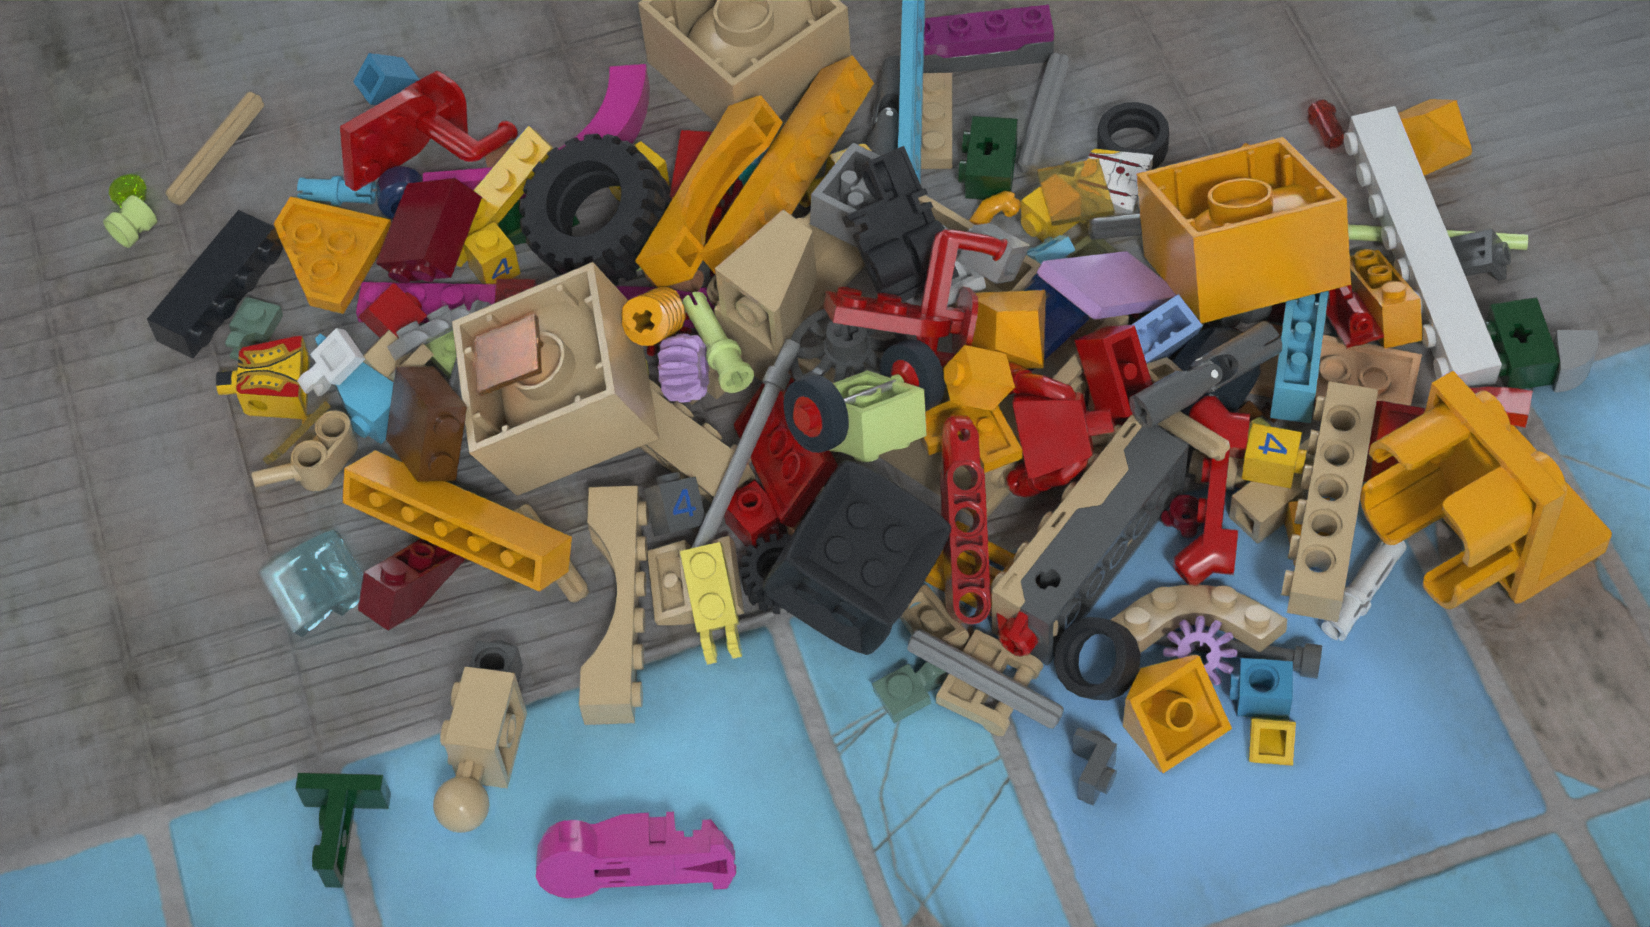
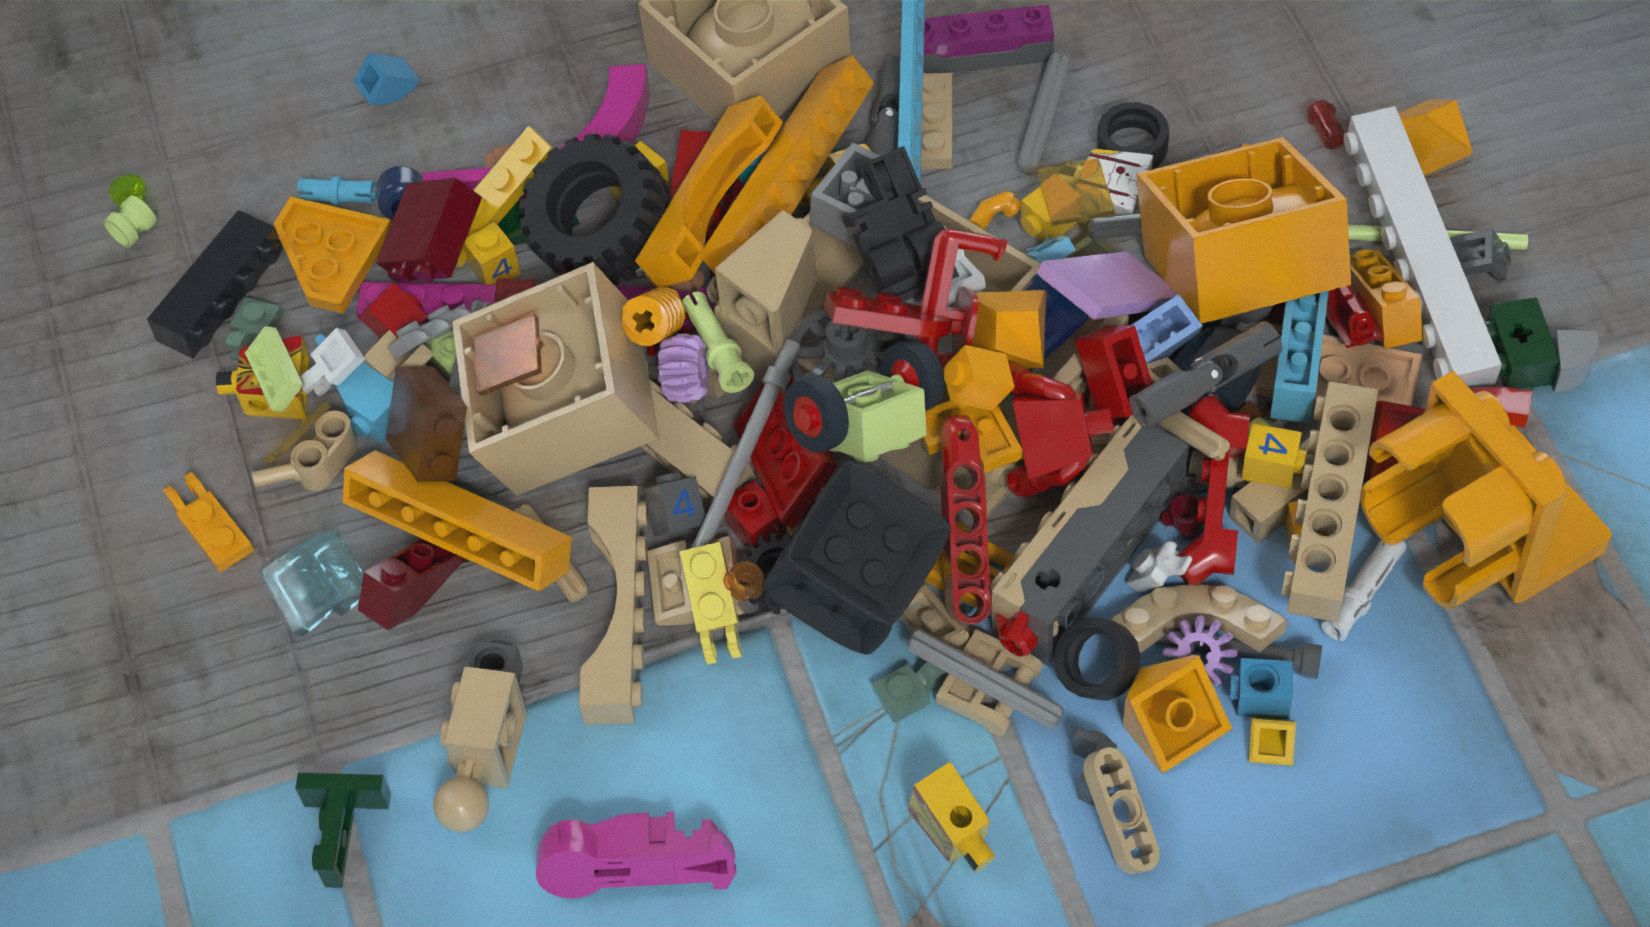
(209, 525): none -> light orange hinge
(214, 148): tan axle -> none
(274, 369): none -> yellowish green plate
(406, 123): red plate -> none
(746, 572): none -> clear orange plate
(951, 817): none -> yellow torso
(990, 156): dark green brick -> none
(1007, 266): light grey brick -> none
(1138, 819): none -> tan beam
(1155, 565): none -> white plate

